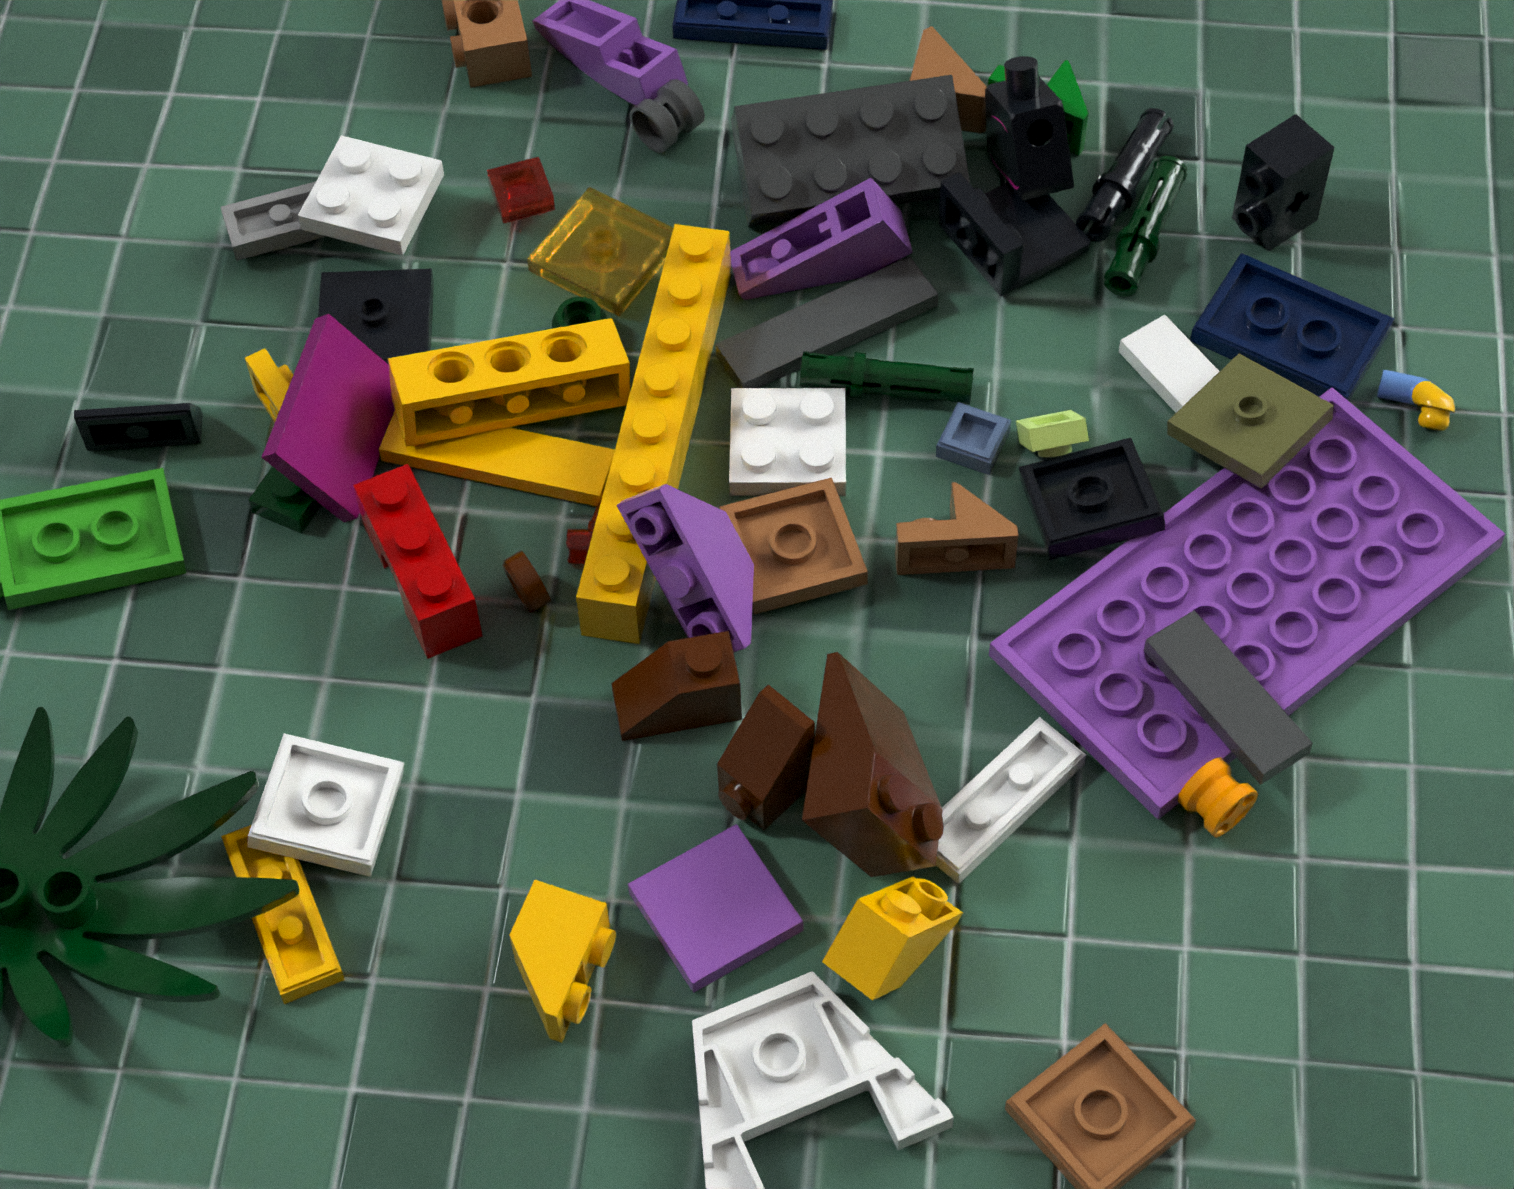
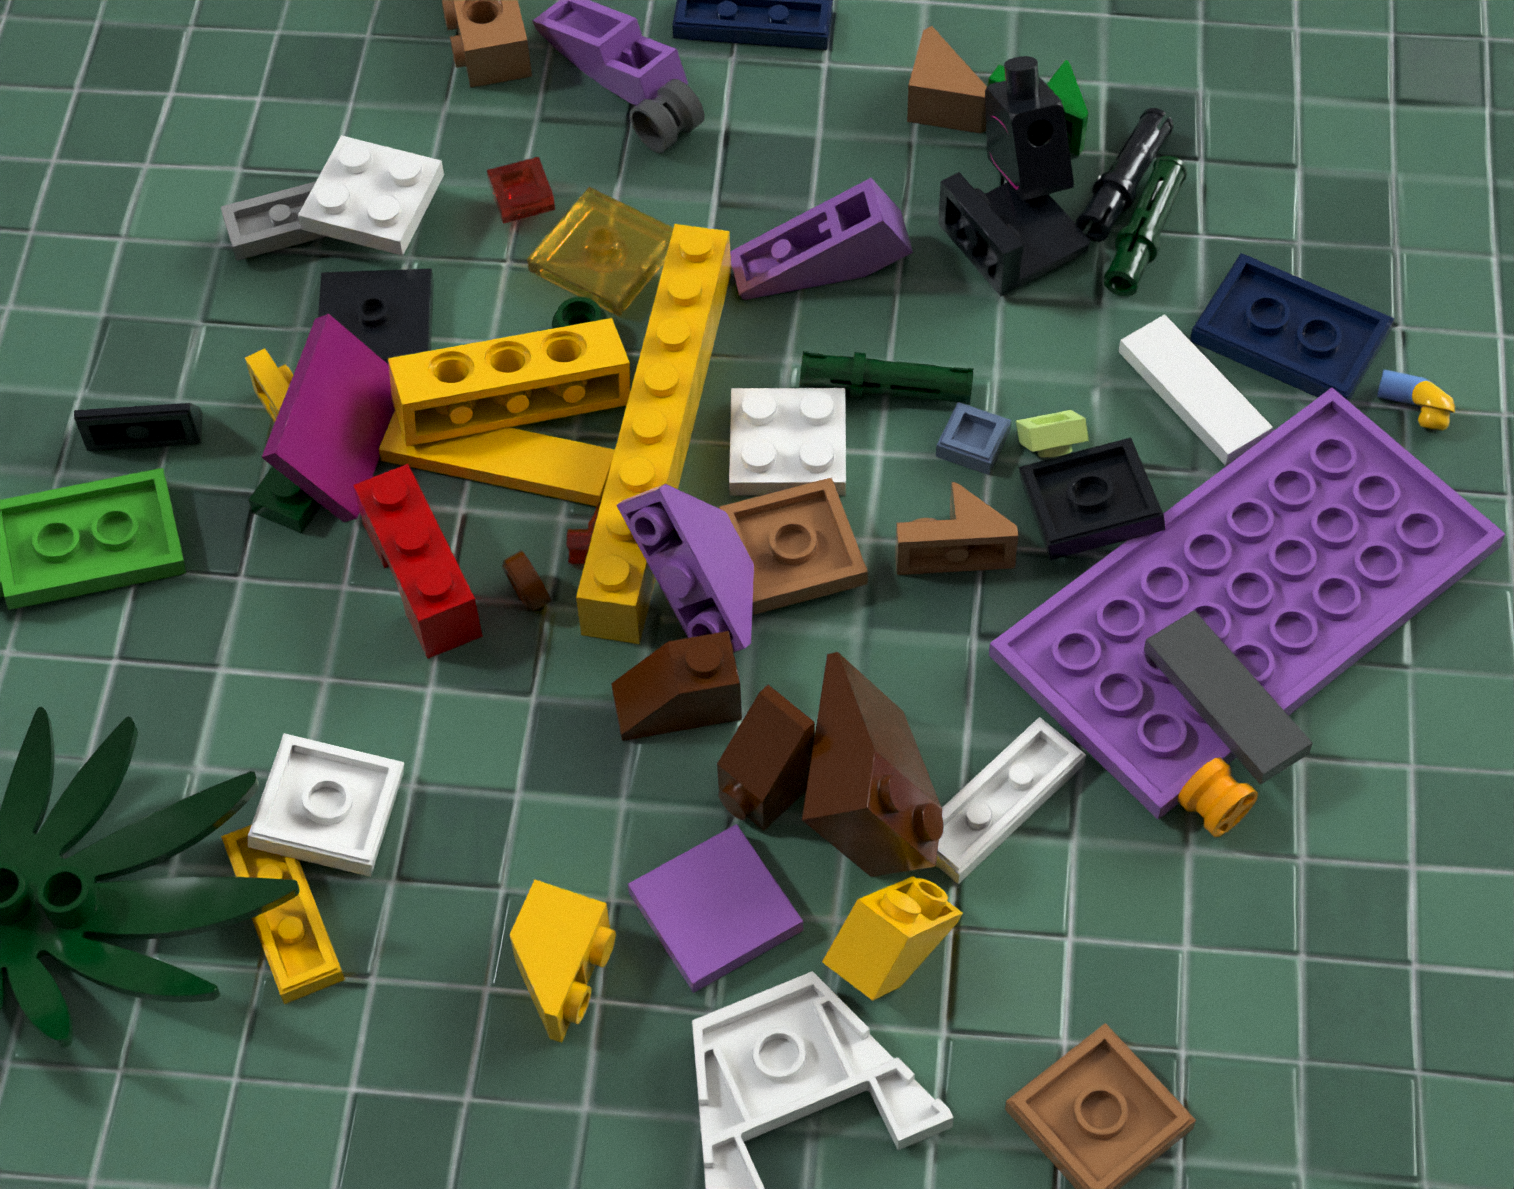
(822, 144): dark grey brick -> none
(827, 324): dark grey tile -> none
(1250, 420): olive plate -> none
(1282, 182): black brick -> none

